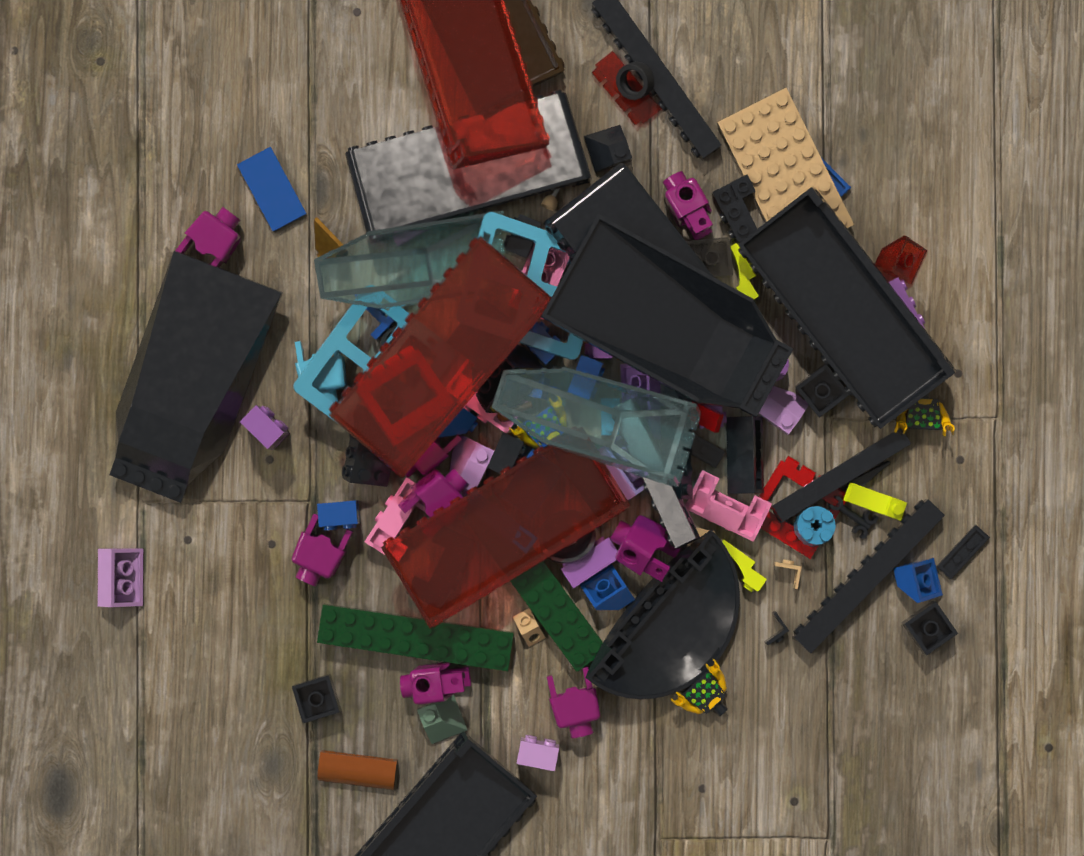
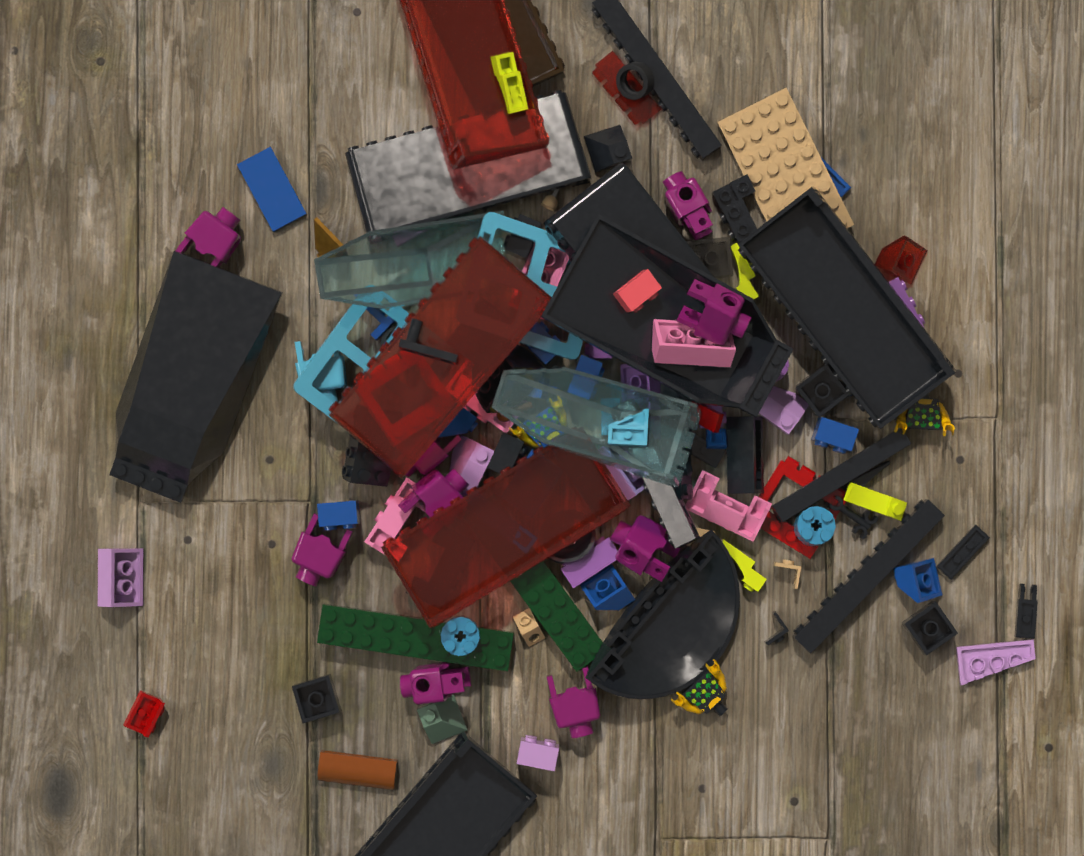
(144, 713): none -> red bracket
(265, 427): medium lavender brick -> none
(410, 345): none -> black piece
(453, 627): none -> dark azure brick
(510, 82): none -> neon yellow slope
(630, 430): none -> medium azure wing
(637, 291): none -> coral brick
(678, 345): none -> bright pink slope
(716, 440): none -> blue tile
(719, 316): none -> magenta piece
(834, 434): none -> blue brick
(985, 659): none -> lavender wing
(1026, 613): none -> black hinge

